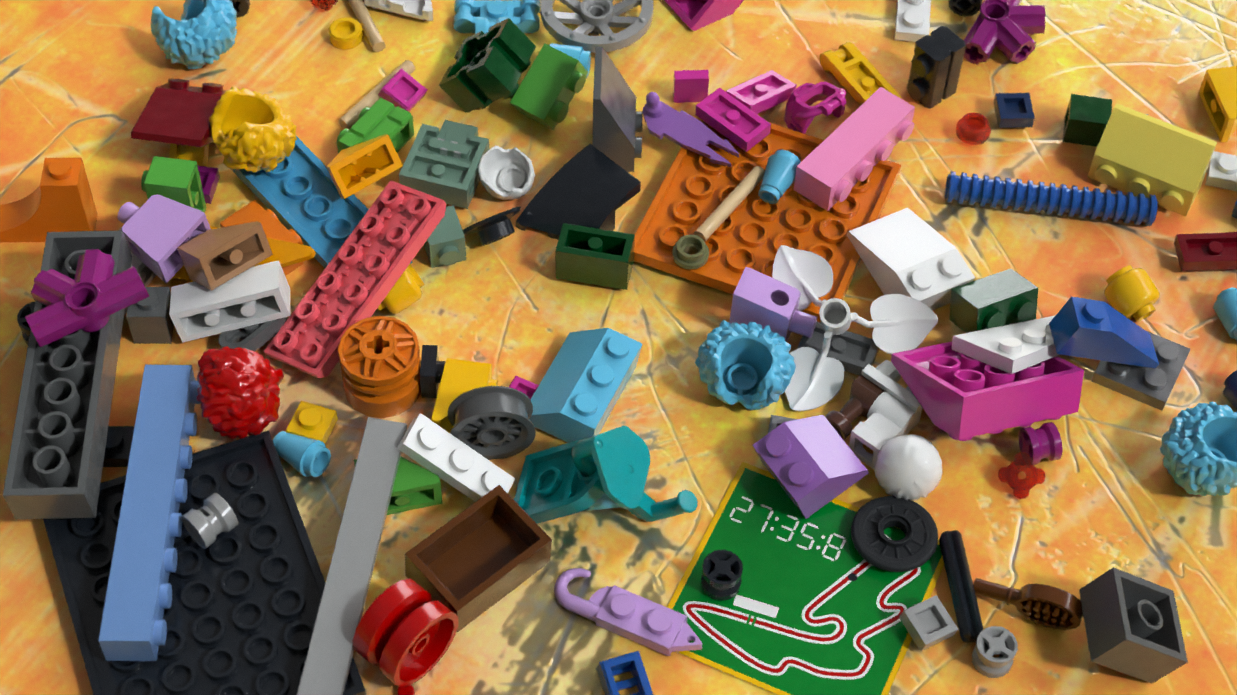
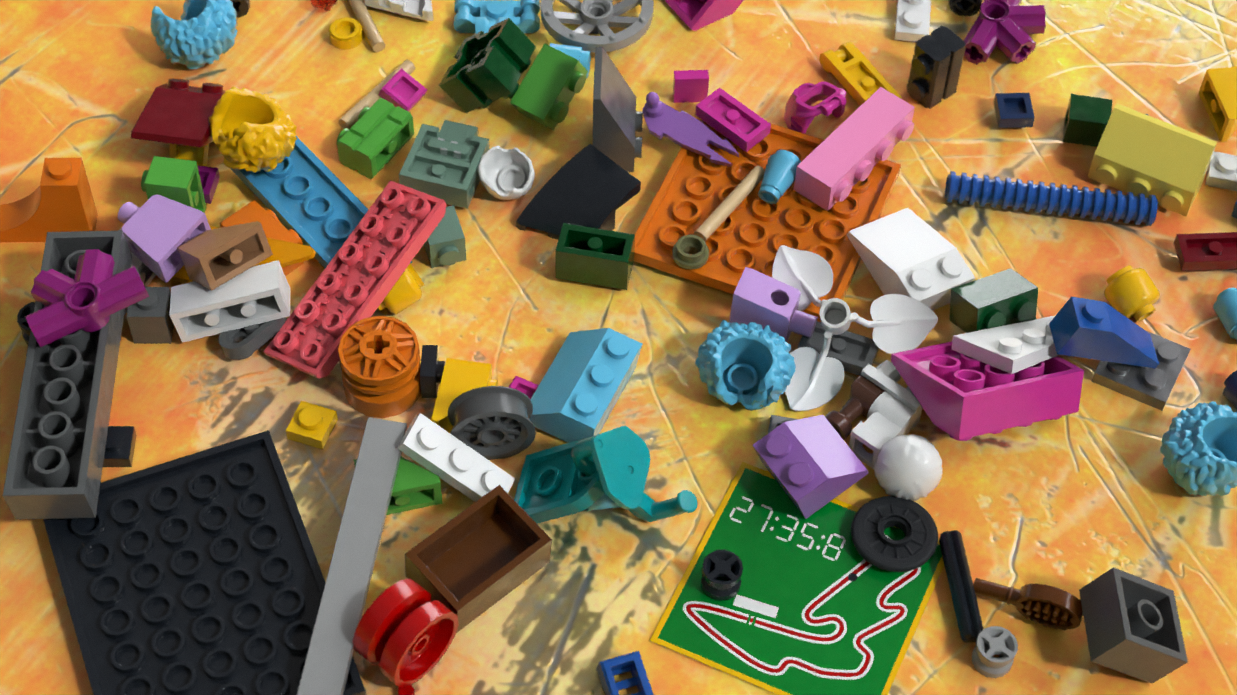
(150, 515): medium blue brick -> none
(209, 520): light grey wheel -> none
(238, 391): red hair -> none
(304, 454): medium azure cone -> none
(363, 165): light orange slope -> none
(494, 227): black piece -> none
(629, 615): lavender plate -> none
(763, 91): dark pink plate -> none
(928, 623): light grey plate -> none
(973, 129): clear red plate -> none
(1021, 486): clear red plate -> none
(1041, 442): magenta wheel -> none

